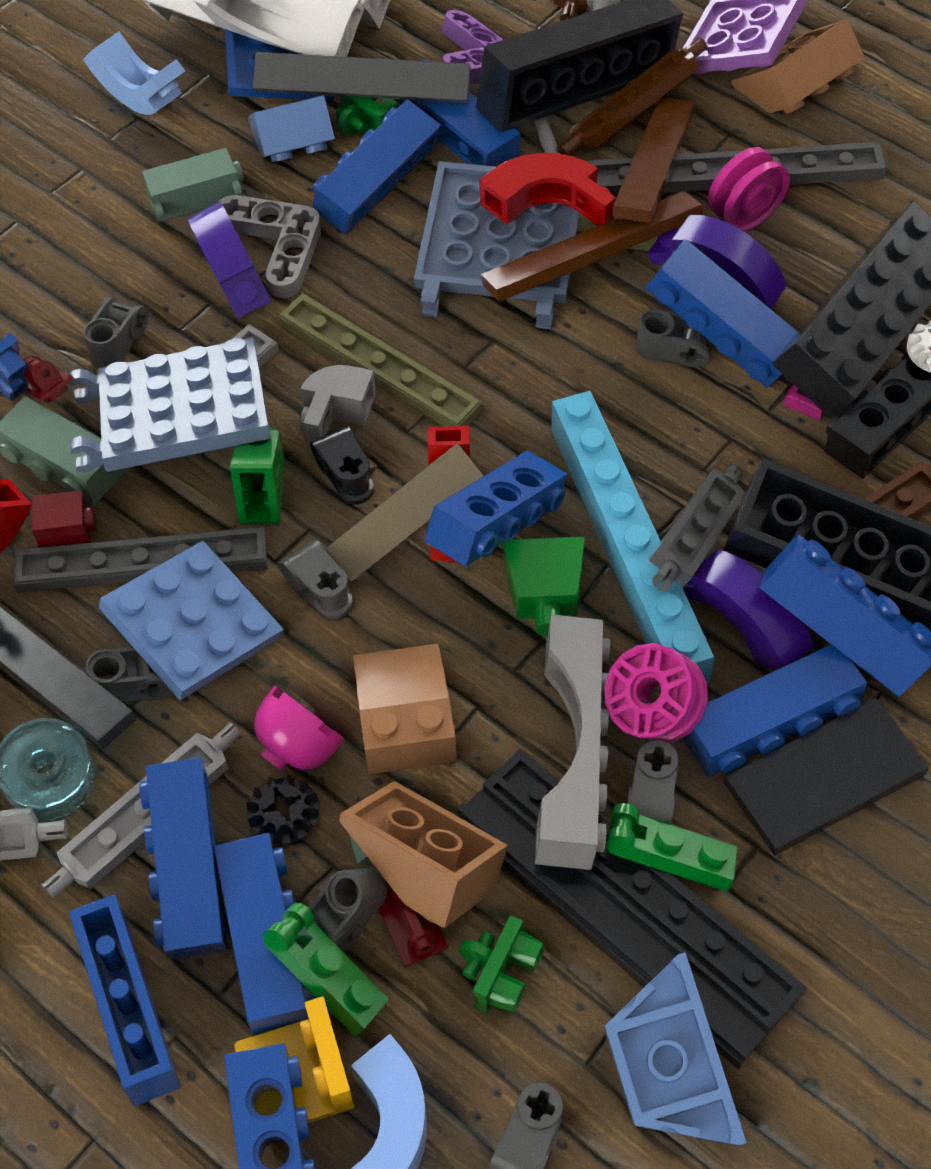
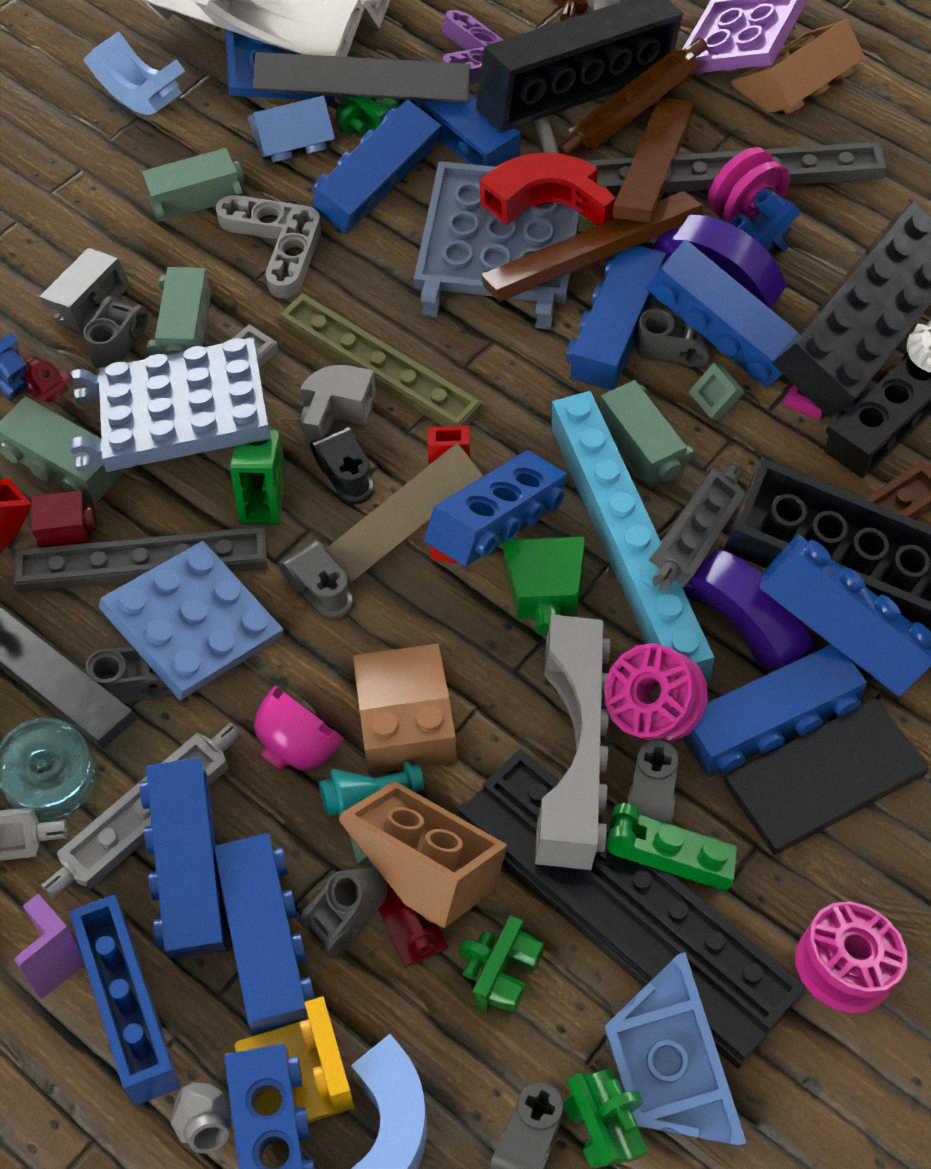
(52, 955): none -> medium lavender panel
(84, 287): none -> dark grey hinge
(181, 311): none -> sand green brick
(201, 1117): none -> light grey rock
(228, 259): dark purple arch -> none
(302, 815): black gear -> none
(324, 968): green plate -> none
(347, 788): none -> teal piece
(608, 1117): none -> green hips
(612, 324): none -> blue brick
(644, 434): none -> sand green brick
(716, 391): none -> sand green plate
(771, 223): none -> blue hips
(851, 957): none -> dark pink wheel

